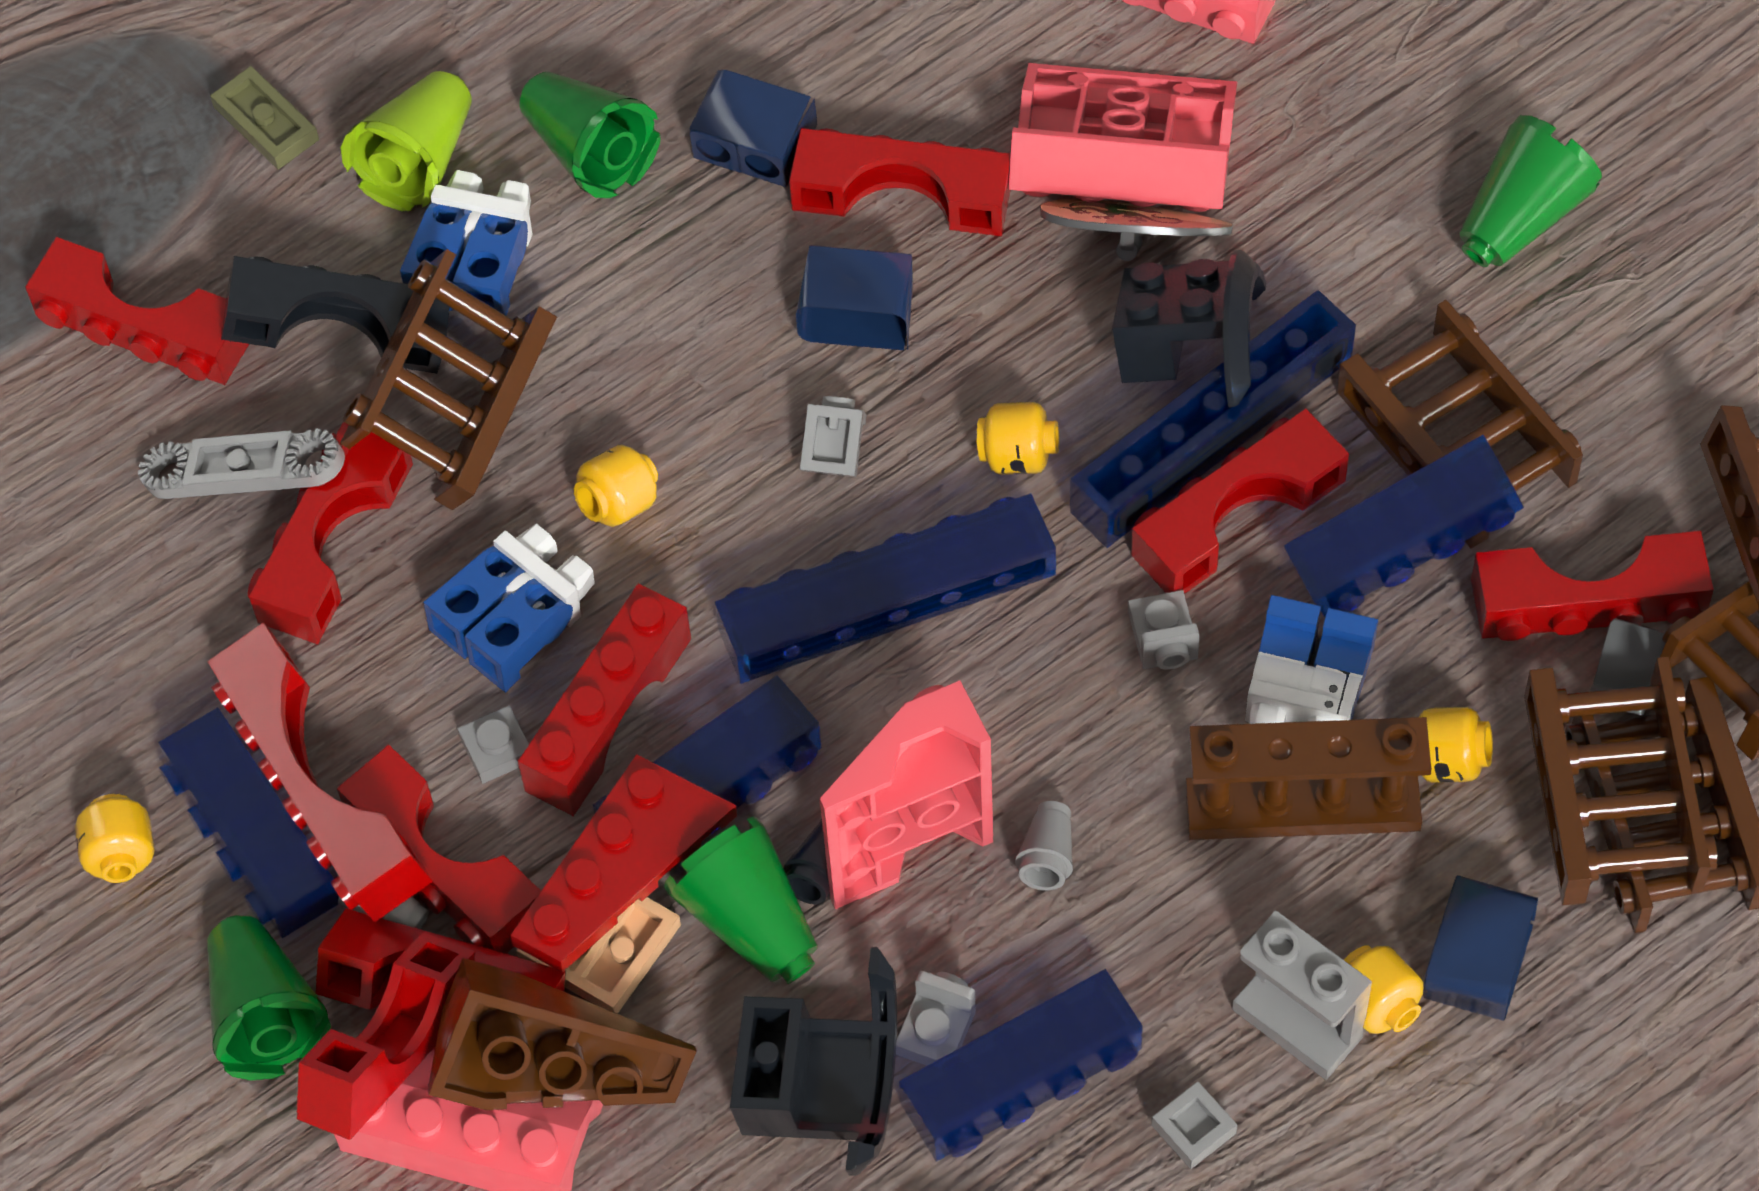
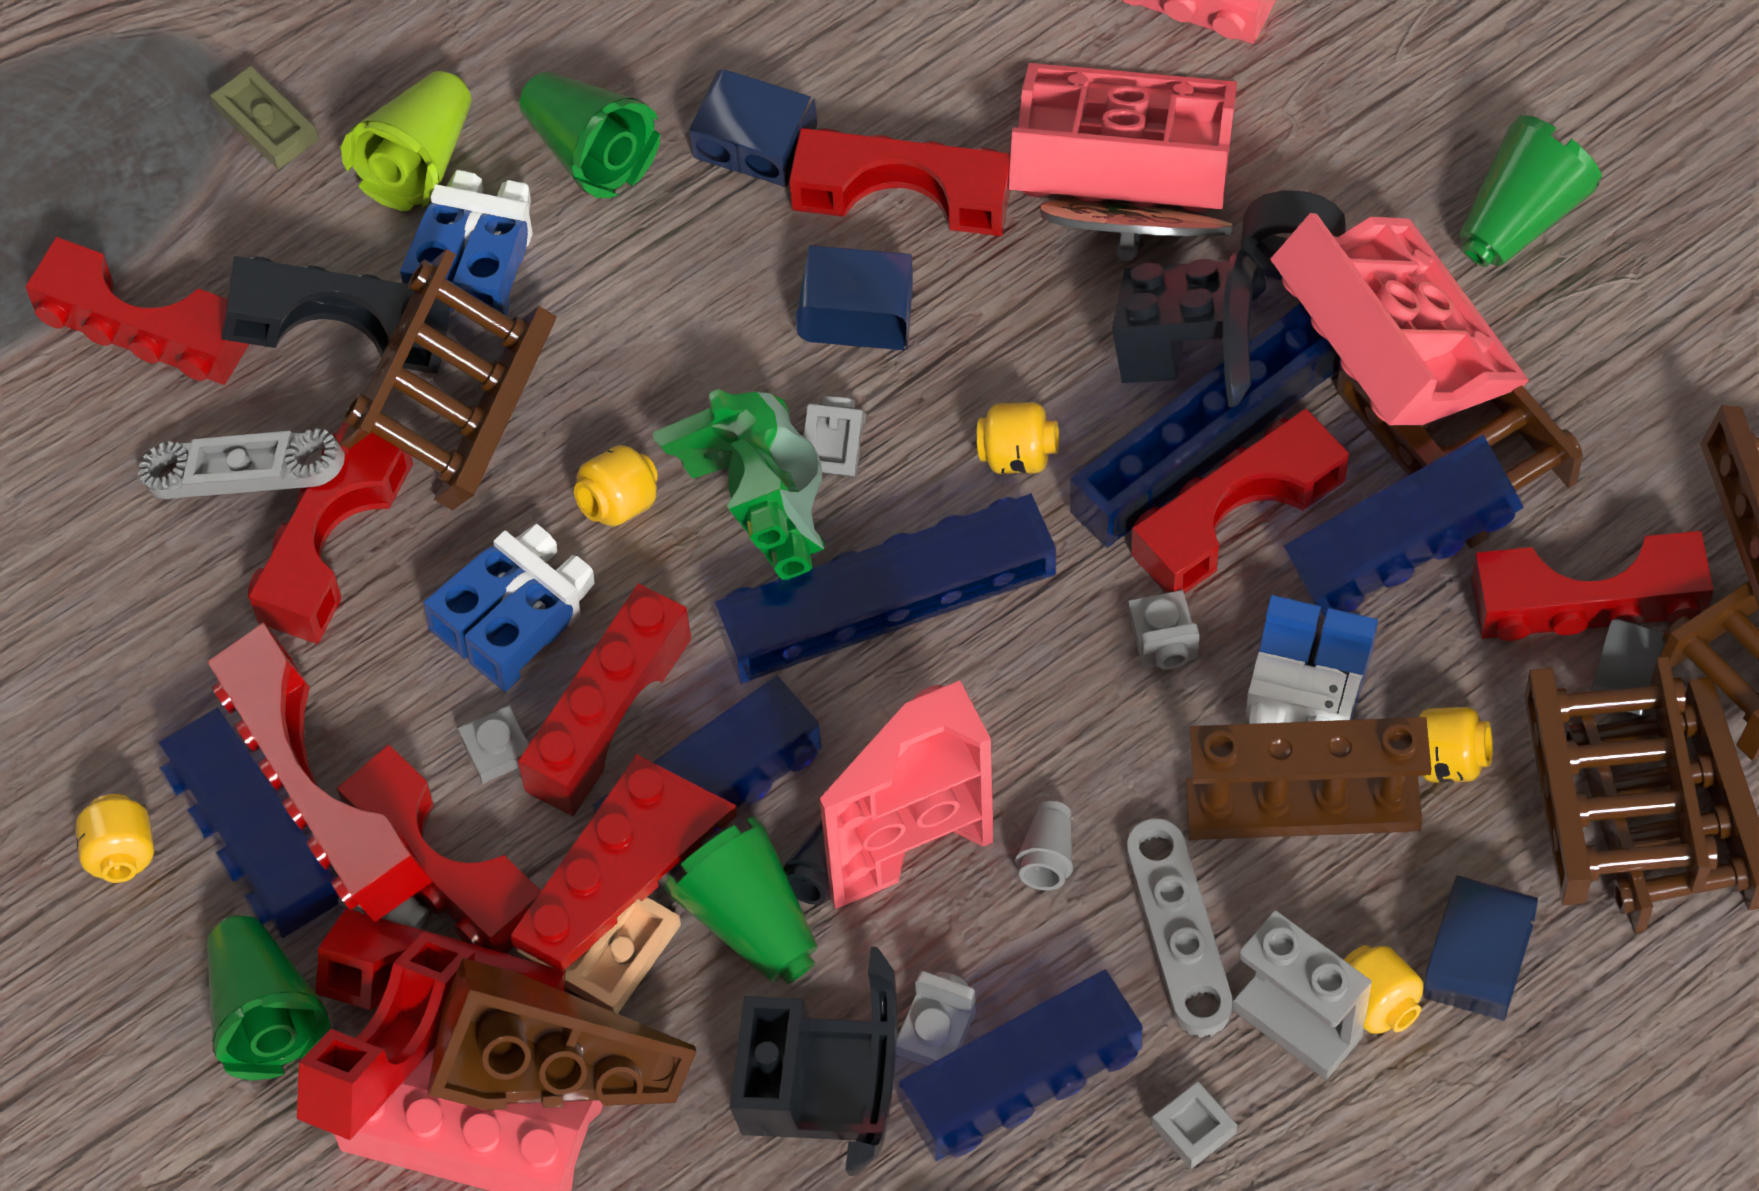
(769, 473): none -> green hips
(1179, 927): none -> light grey plate
(1283, 213): none -> black tyre
(1396, 319): none -> coral piece

